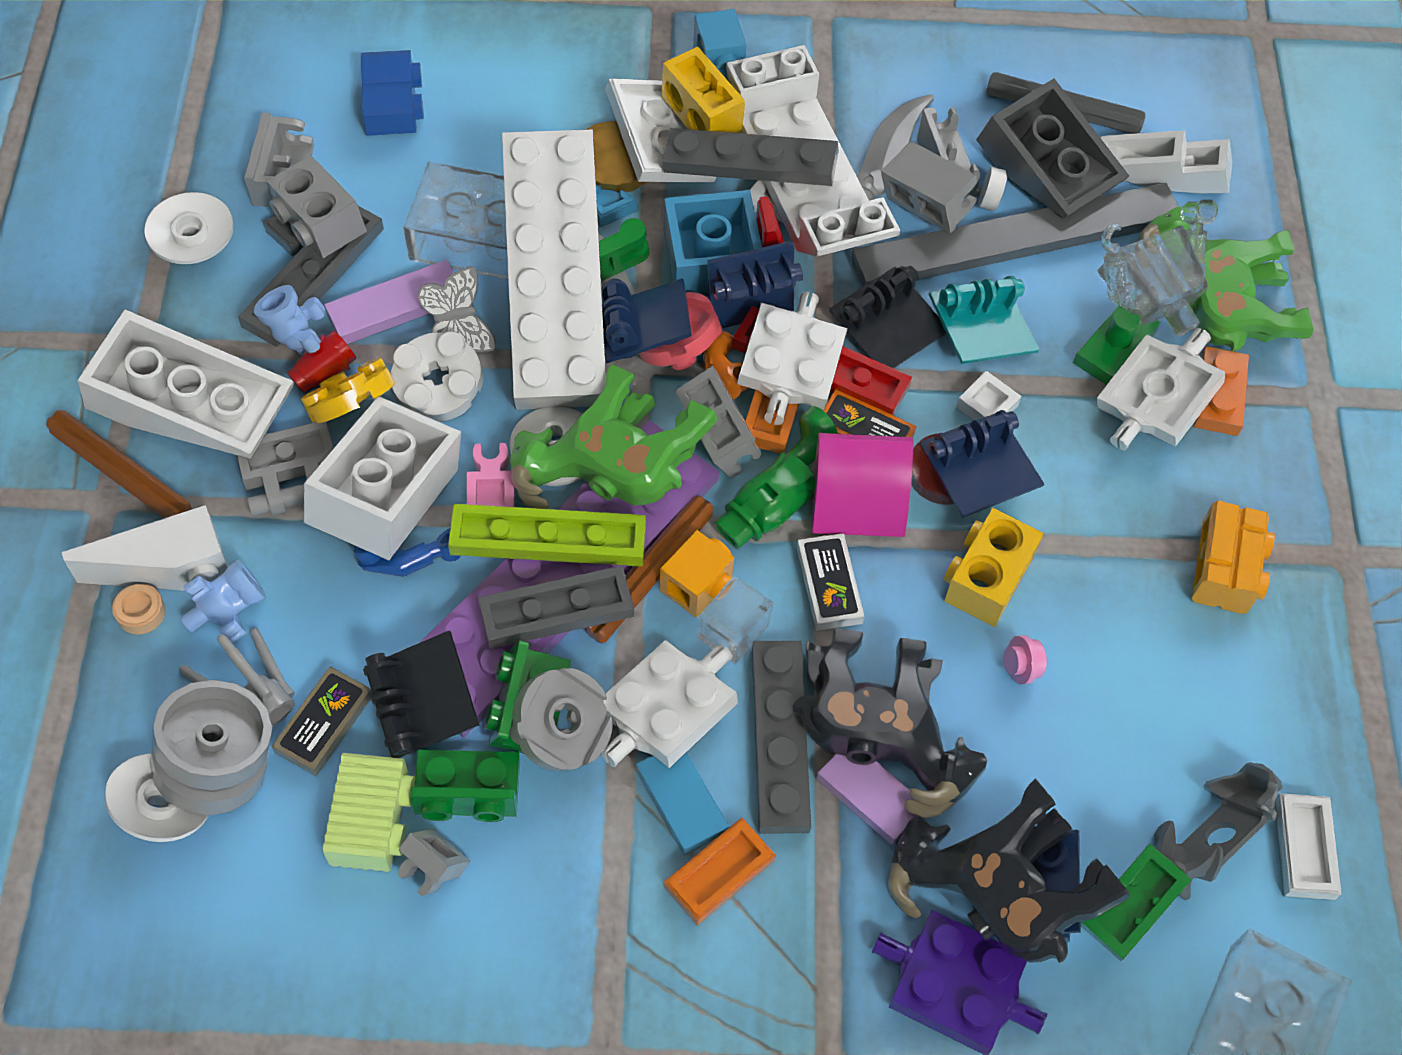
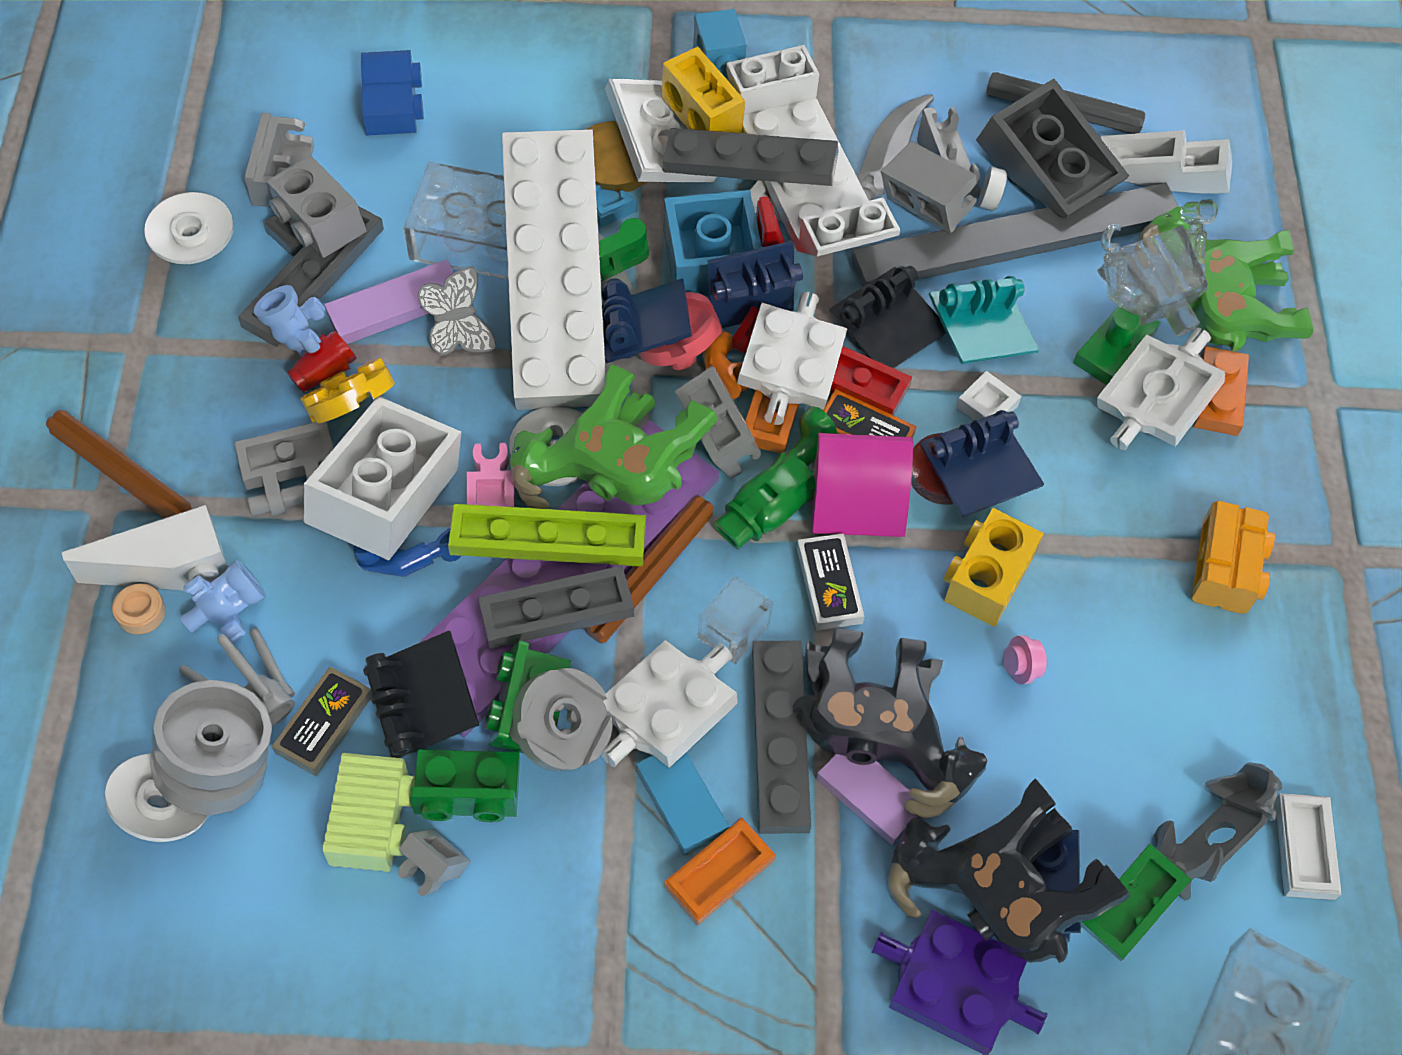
(181, 387): white slope -> none
(431, 352): white plate -> none
(697, 573): light orange brick -> none

